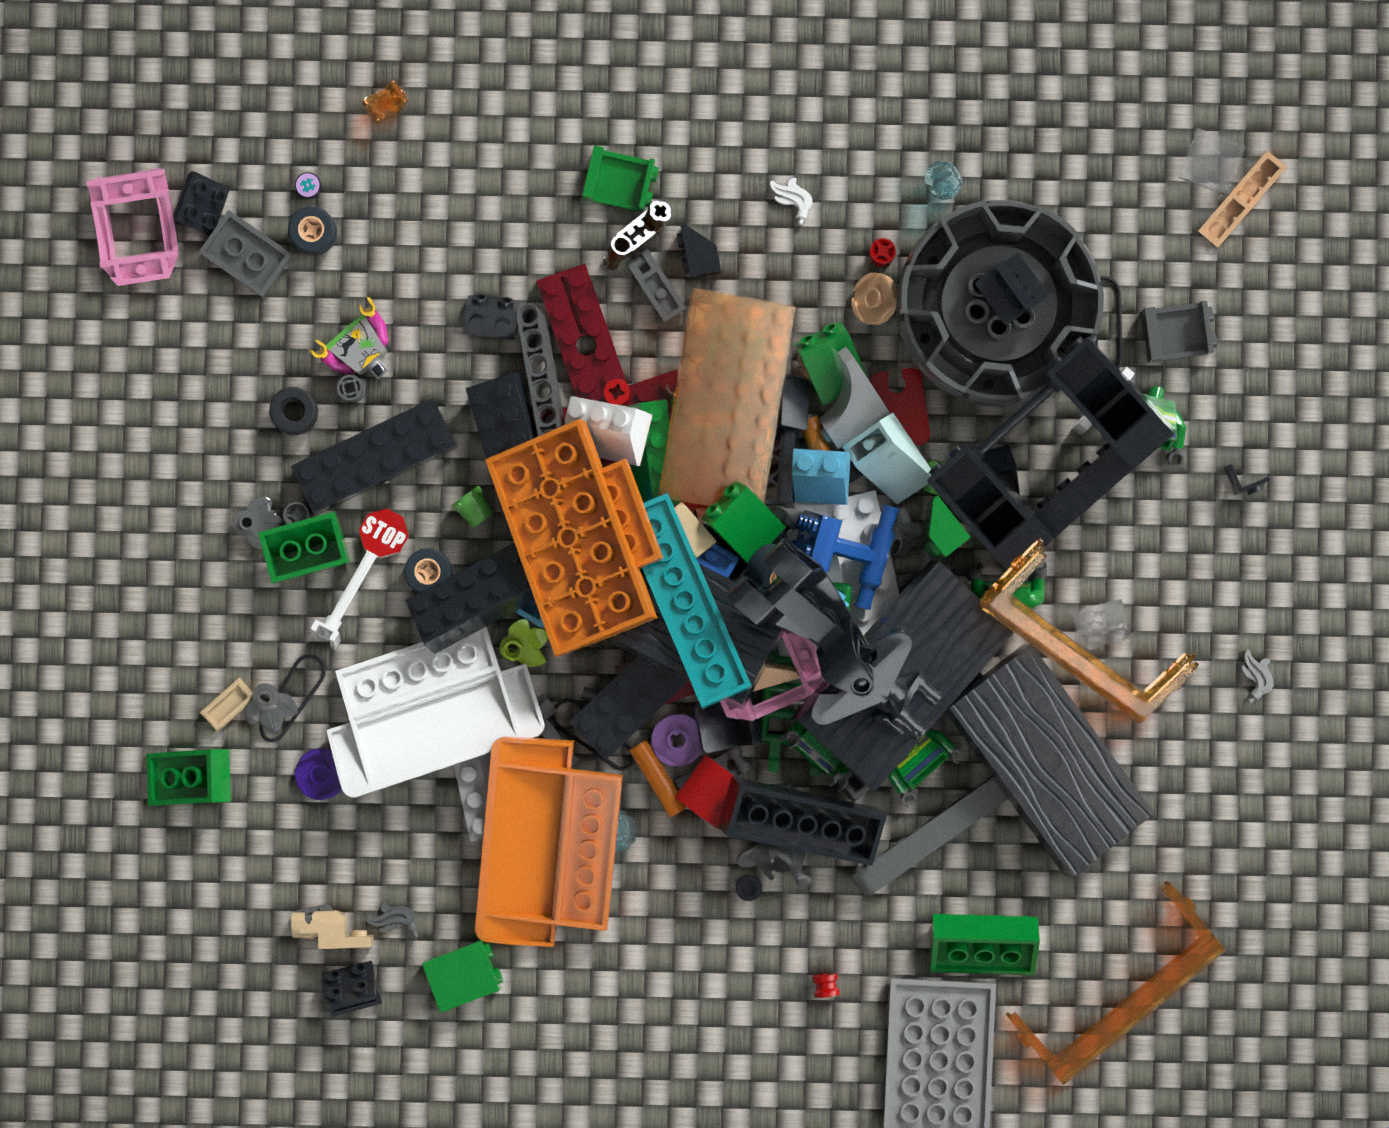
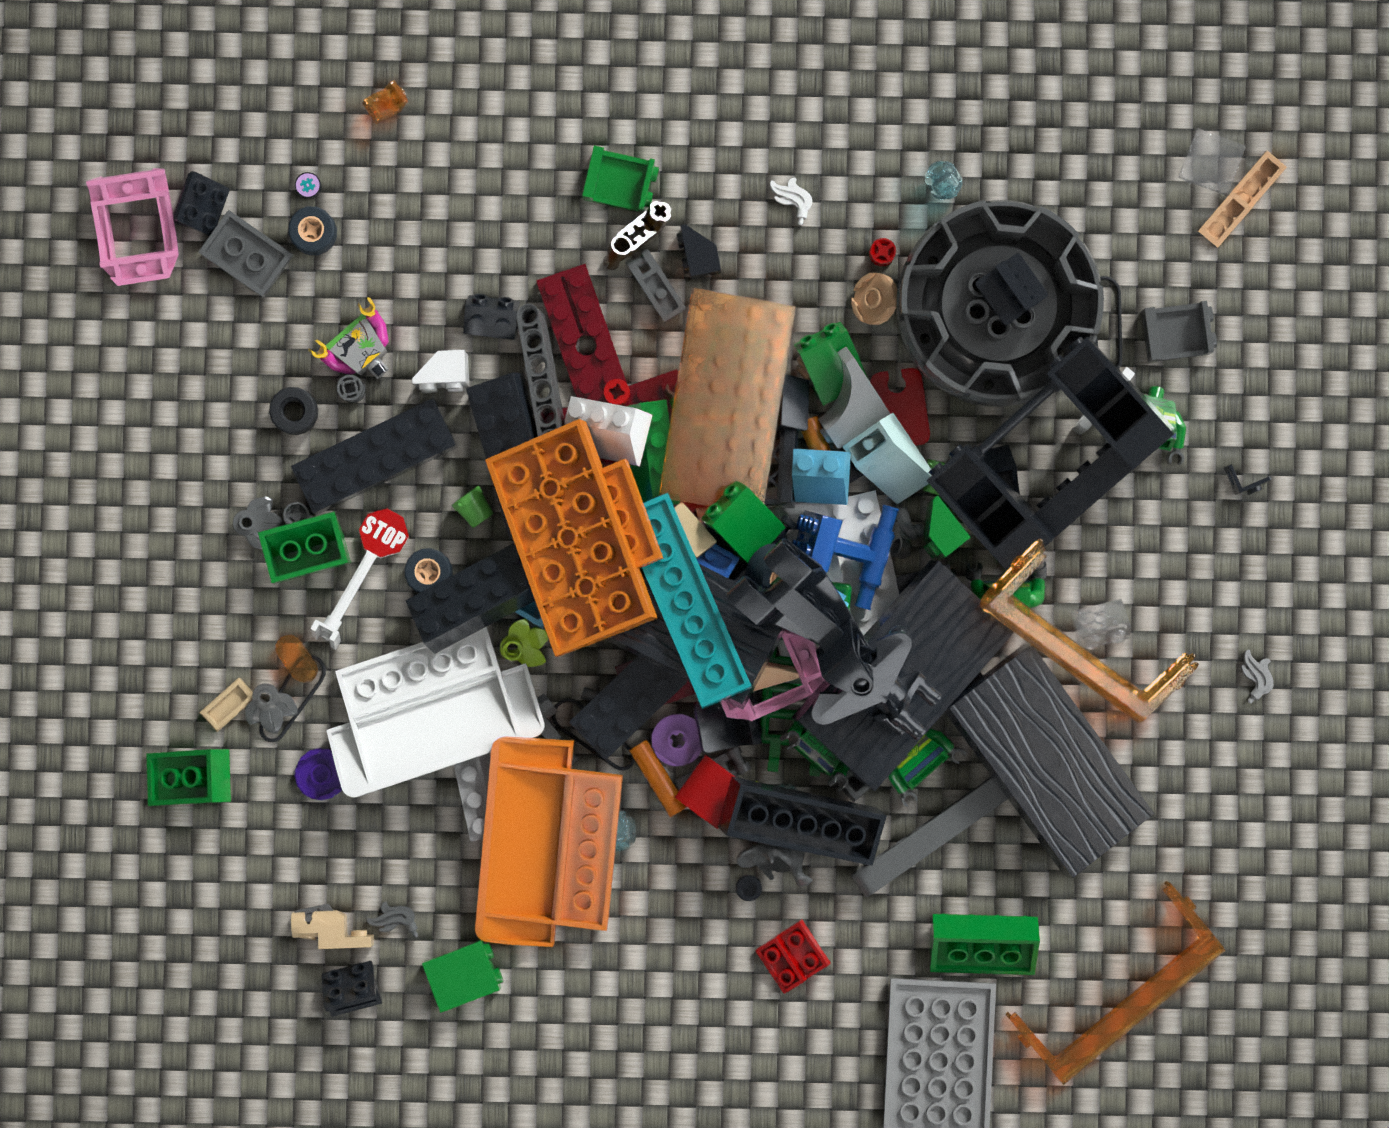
(296, 658): none -> clear orange tile
(444, 370): none -> white slope
(792, 956): none -> red slope
(826, 985): red wheel -> none

